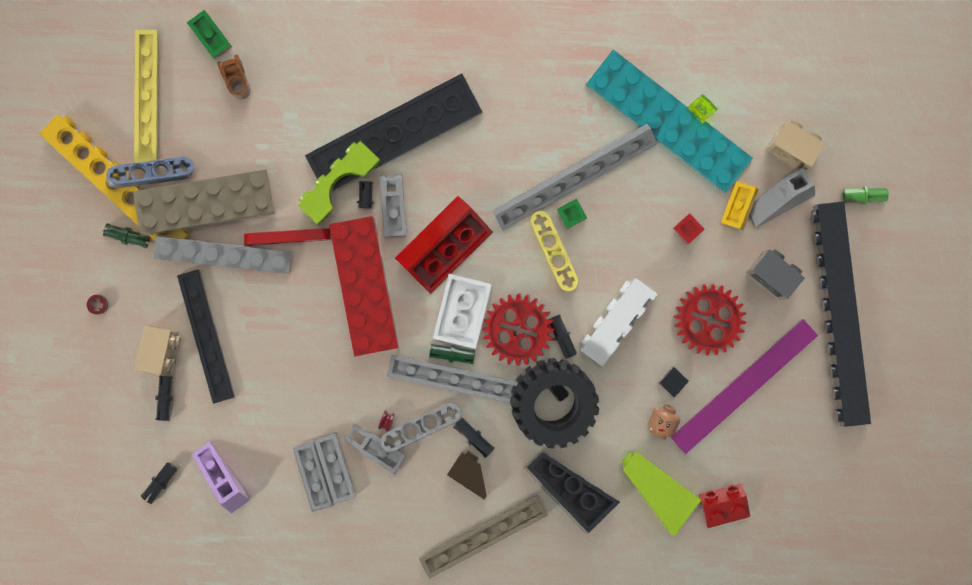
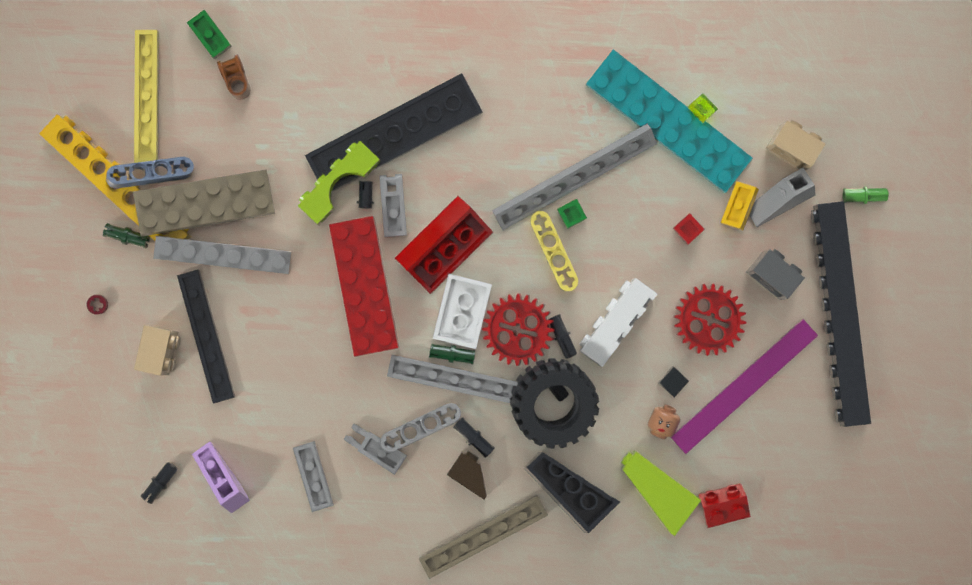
(164, 398): black pin -> none
(290, 236): red beam -> none
(335, 468): light grey plate -> none
(386, 421): dark red bush -> none

